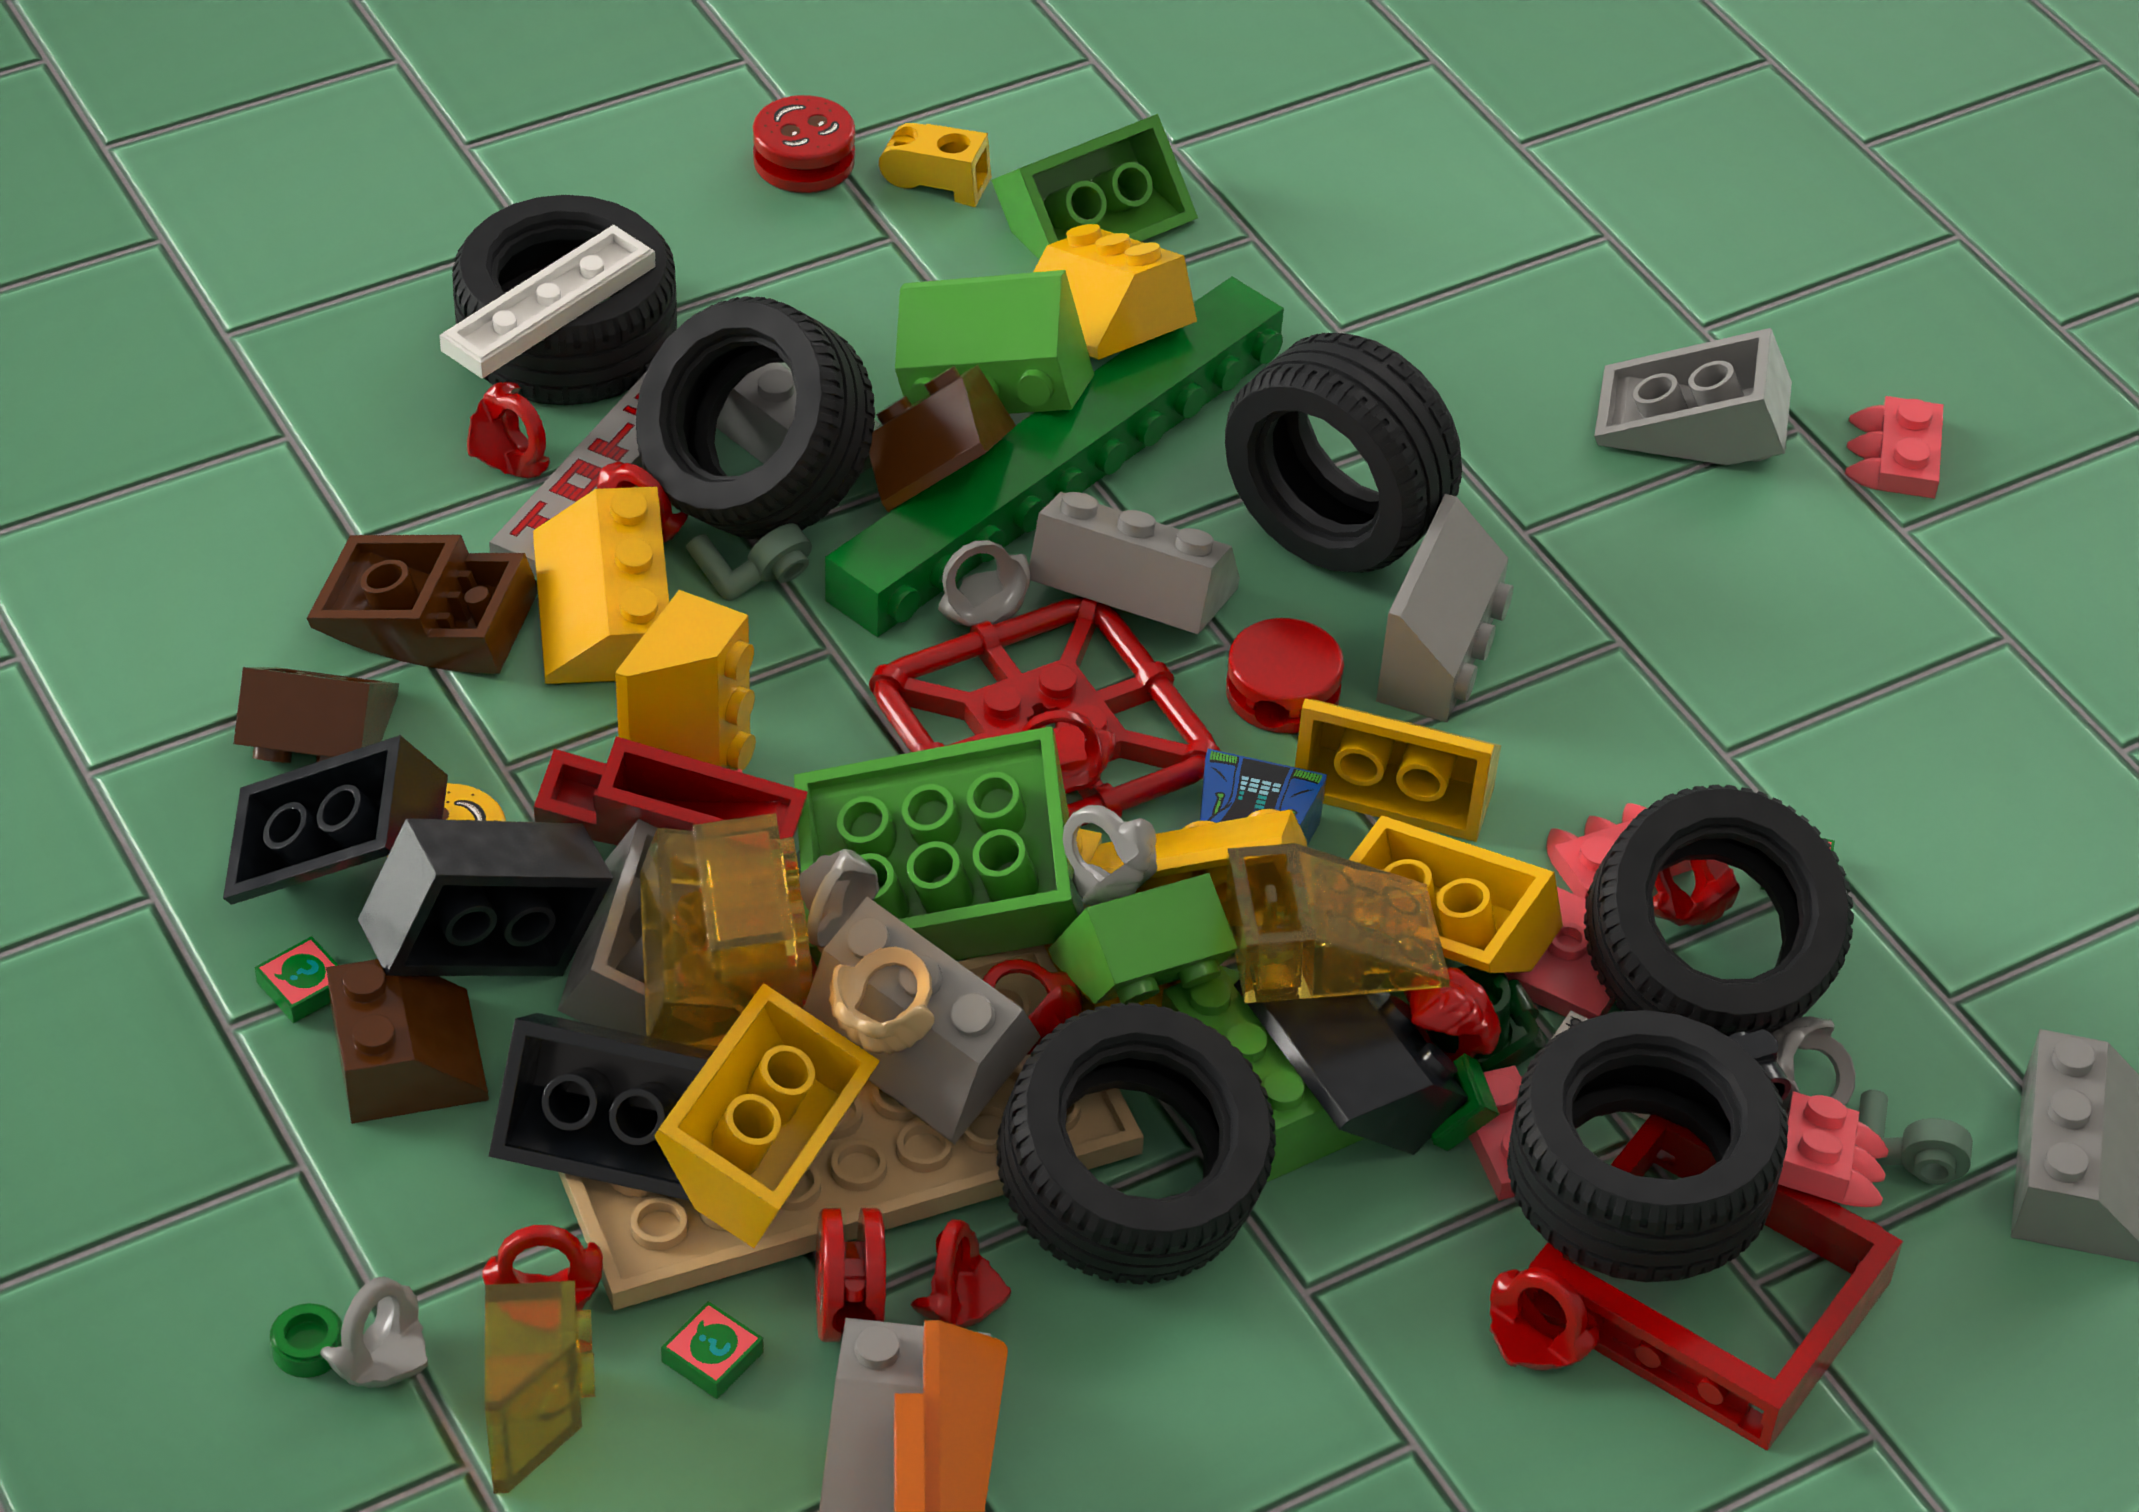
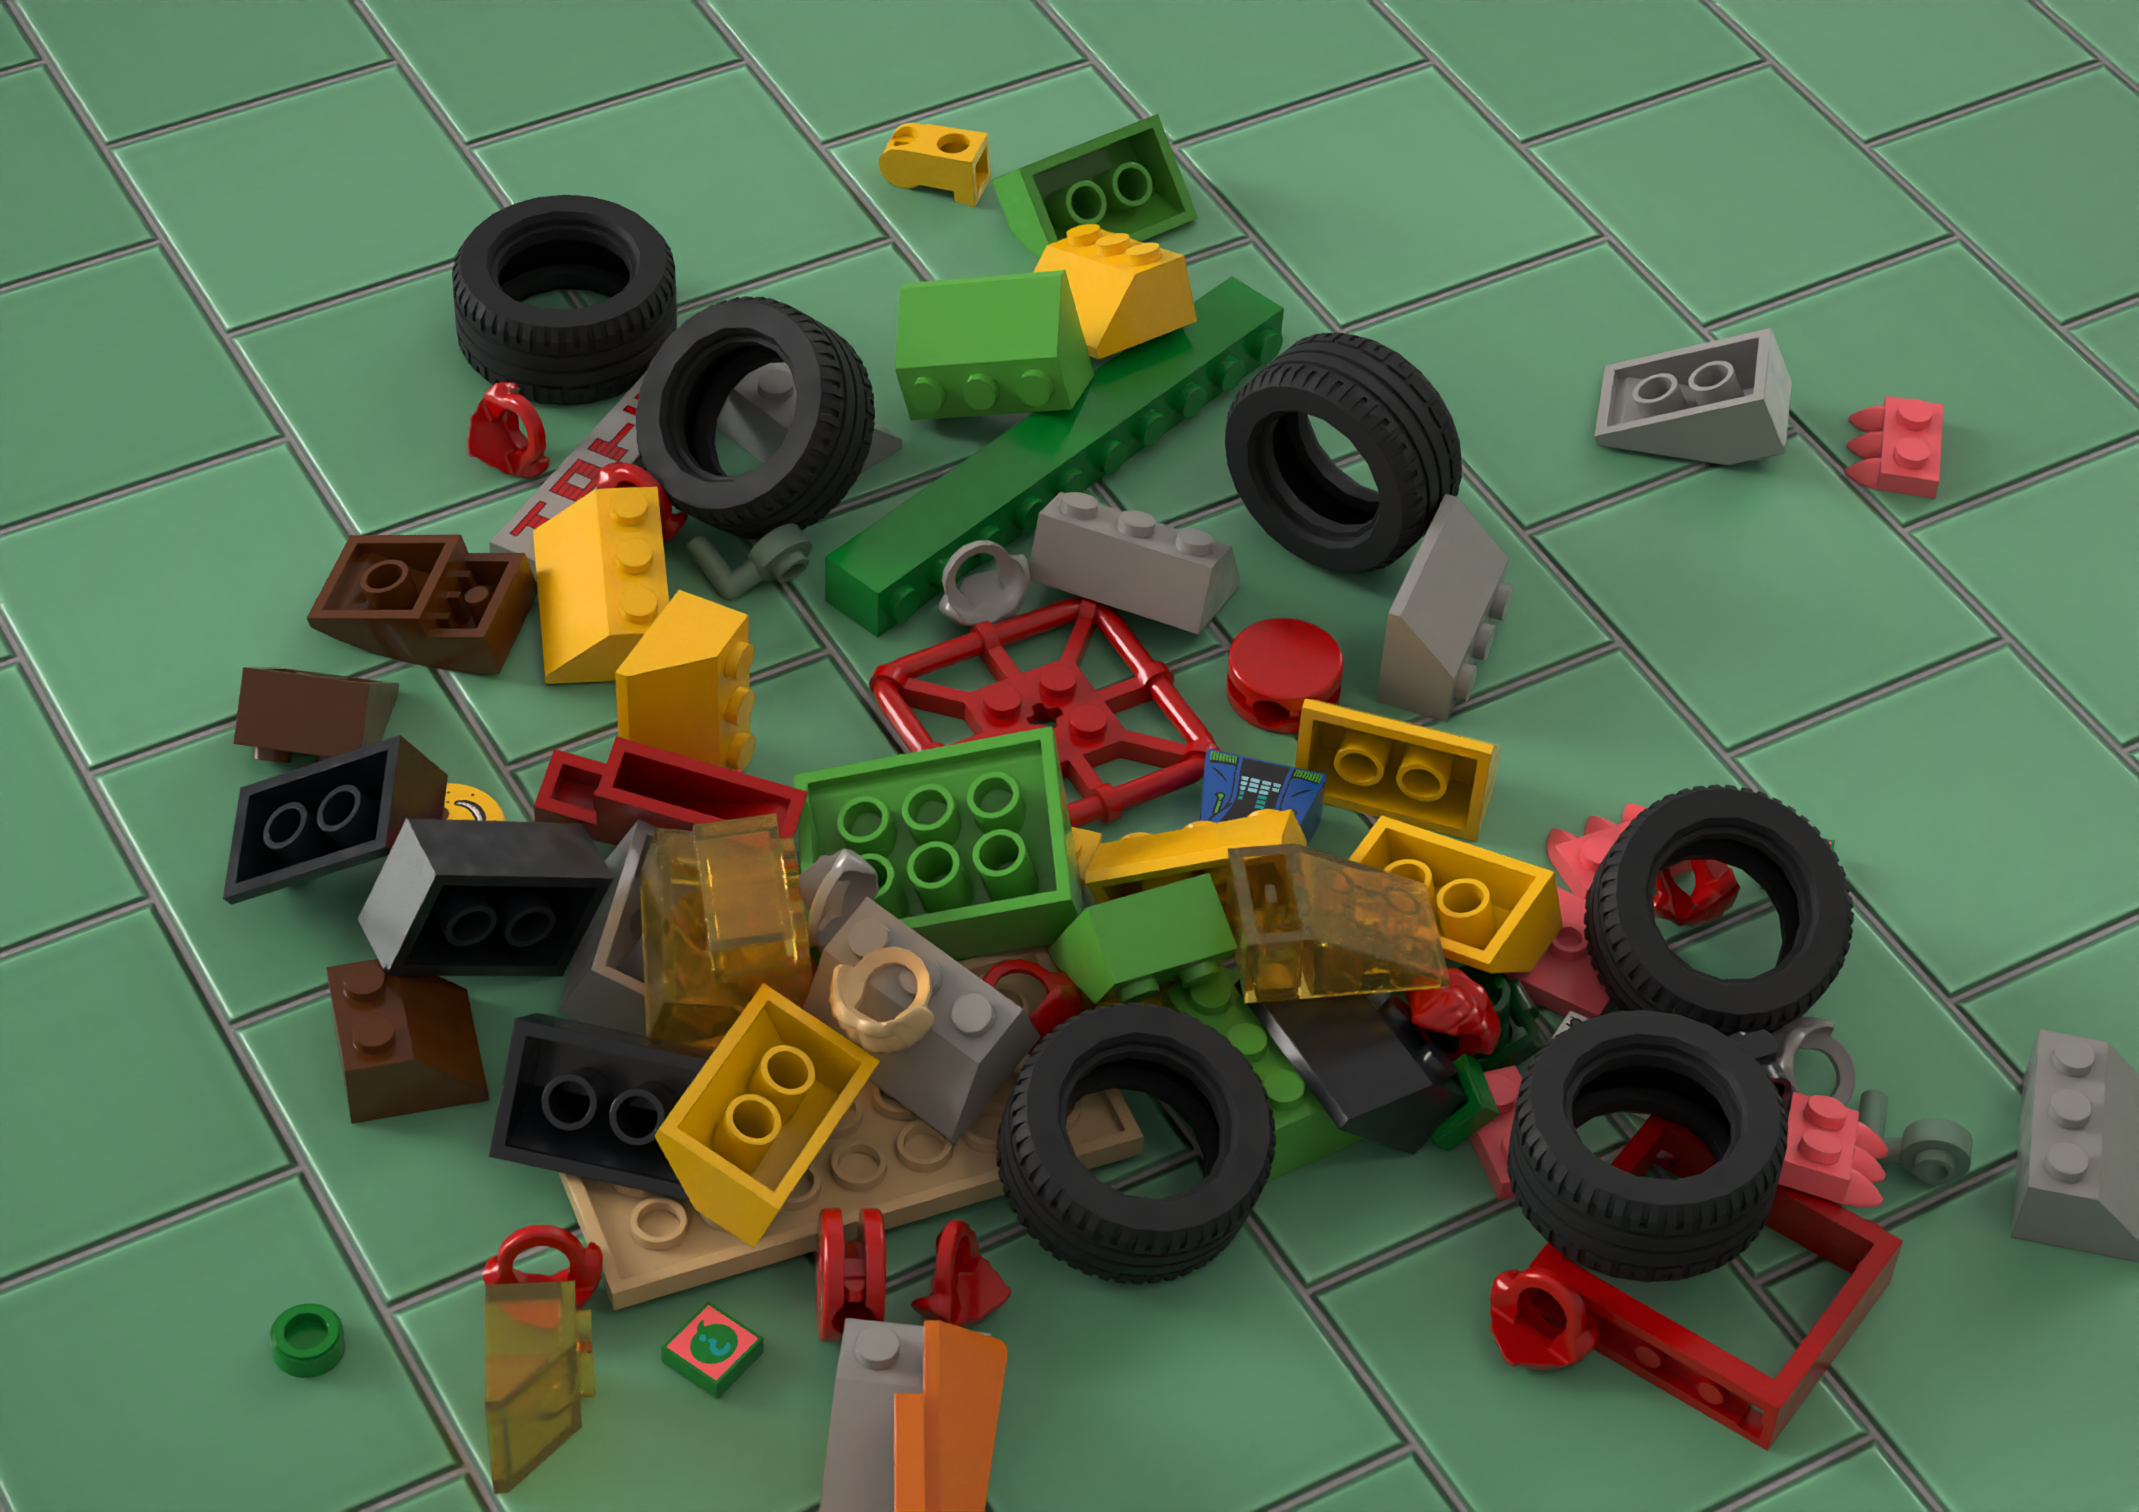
(297, 979): green tile -> none
(390, 1347): light grey piece -> none
(547, 301): white tile -> none
(804, 143): red head -> none
(936, 434): reddish brown slope -> none
(1081, 747): red piece -> none
(1133, 843): light grey piece -> none

